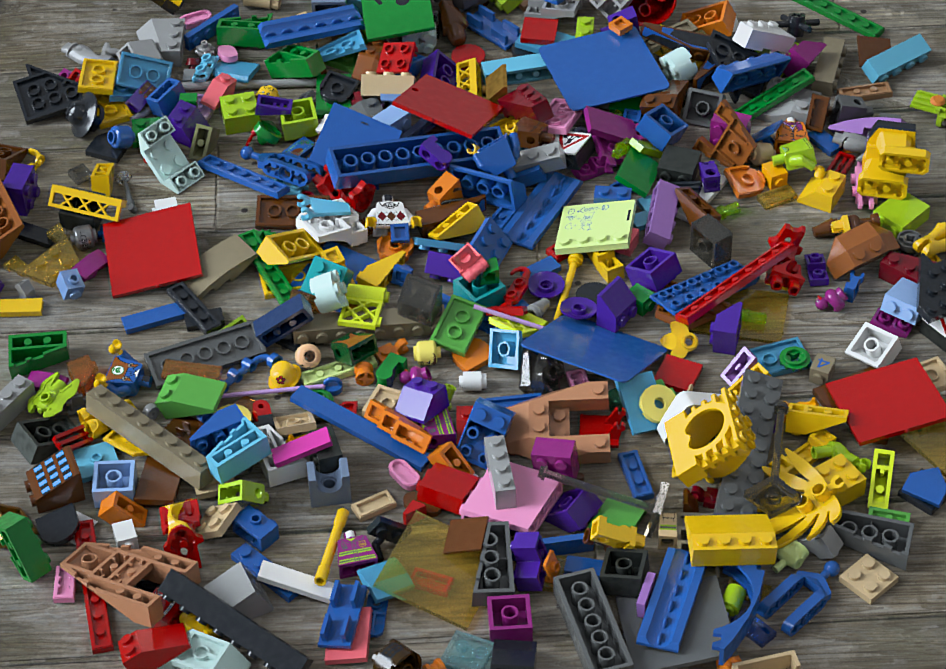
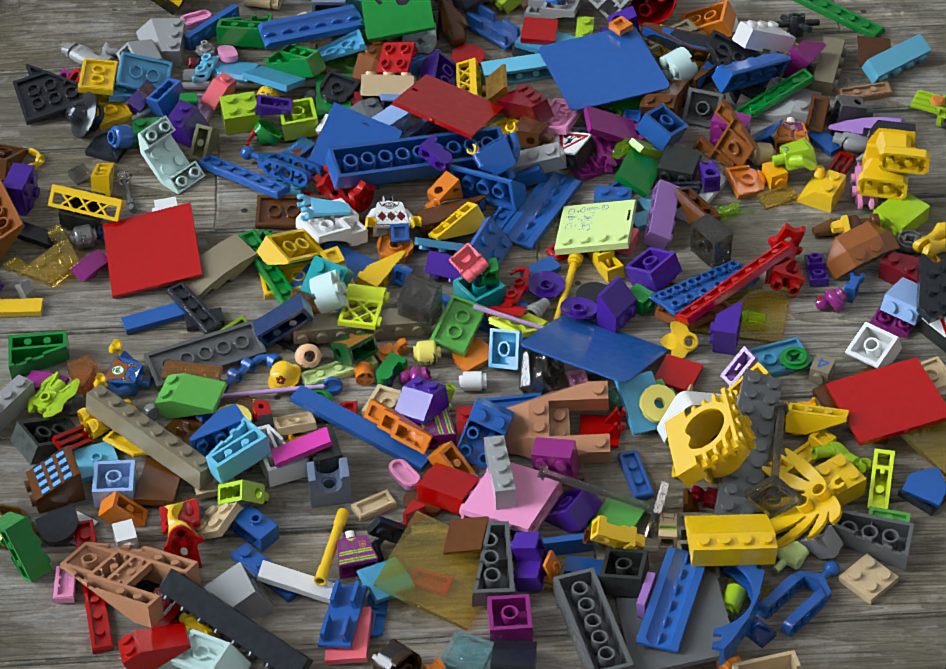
(70, 284): medium blue brick -> none
(274, 78): none -> dark azure tile

